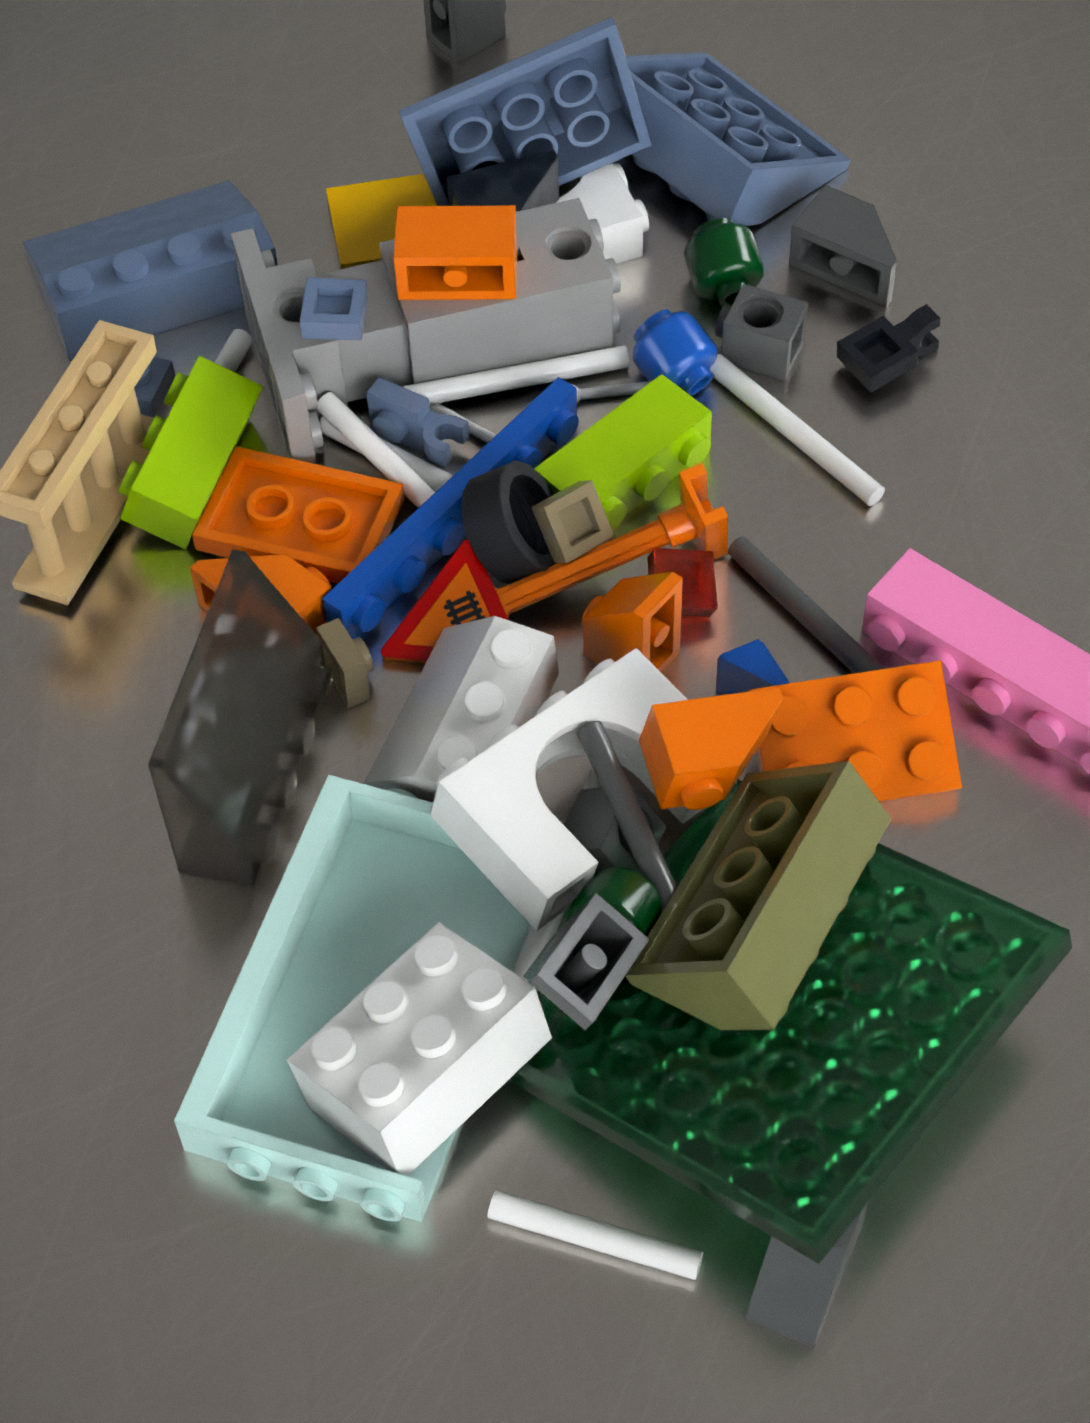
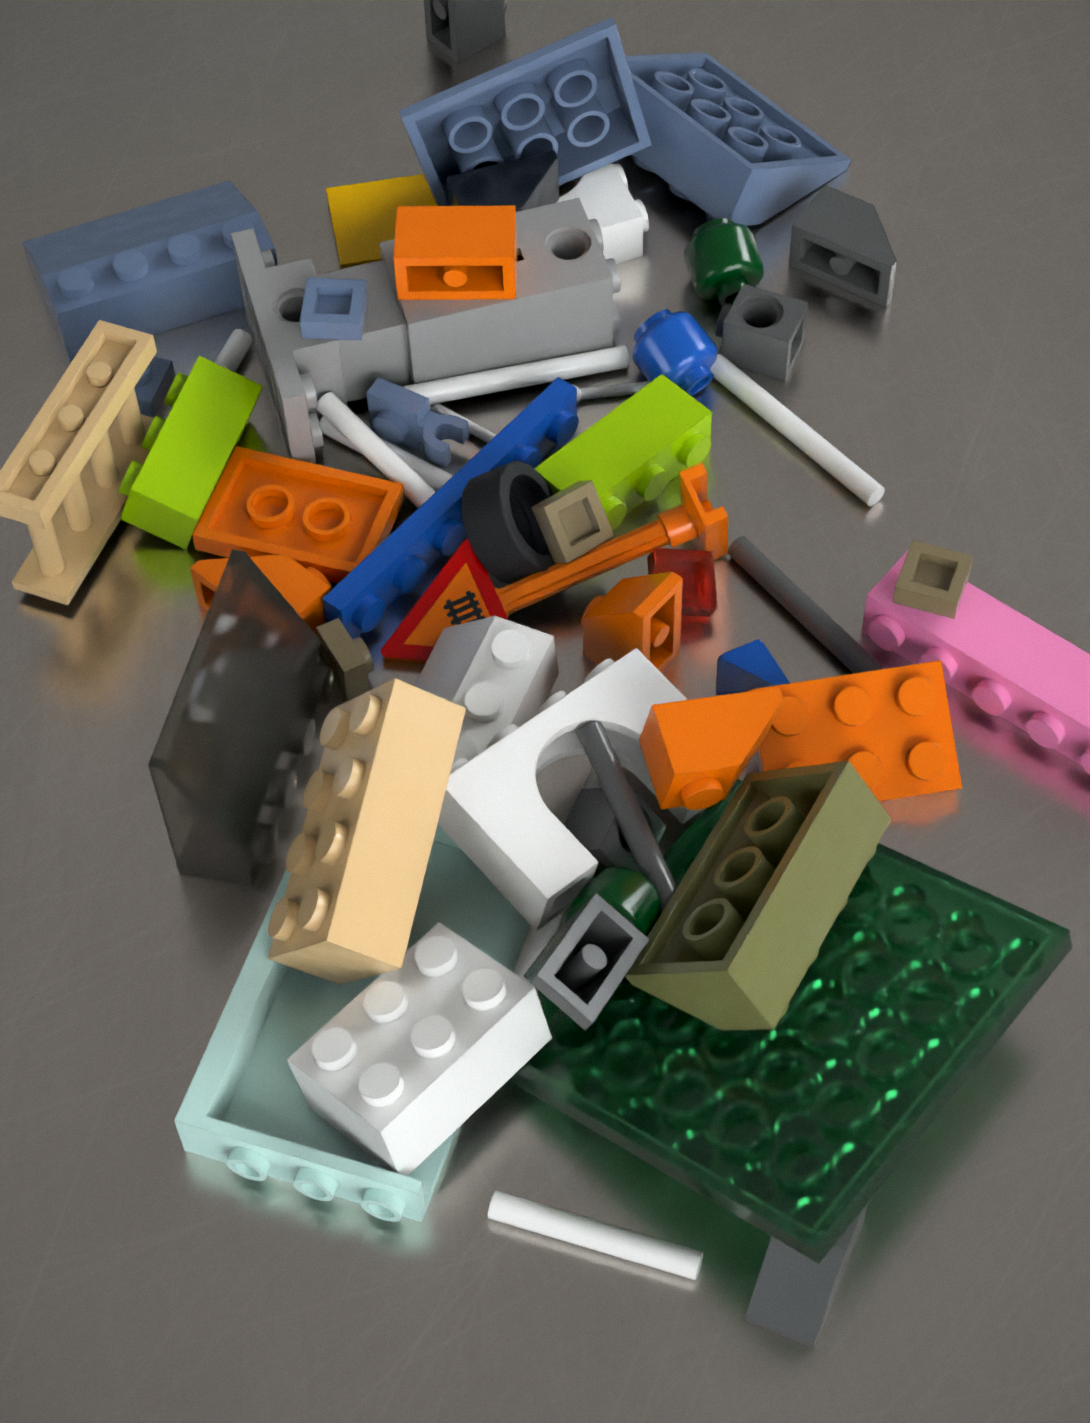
(366, 834): none -> tan brick
(887, 351): black plate -> none
(933, 579): none -> dark tan plate

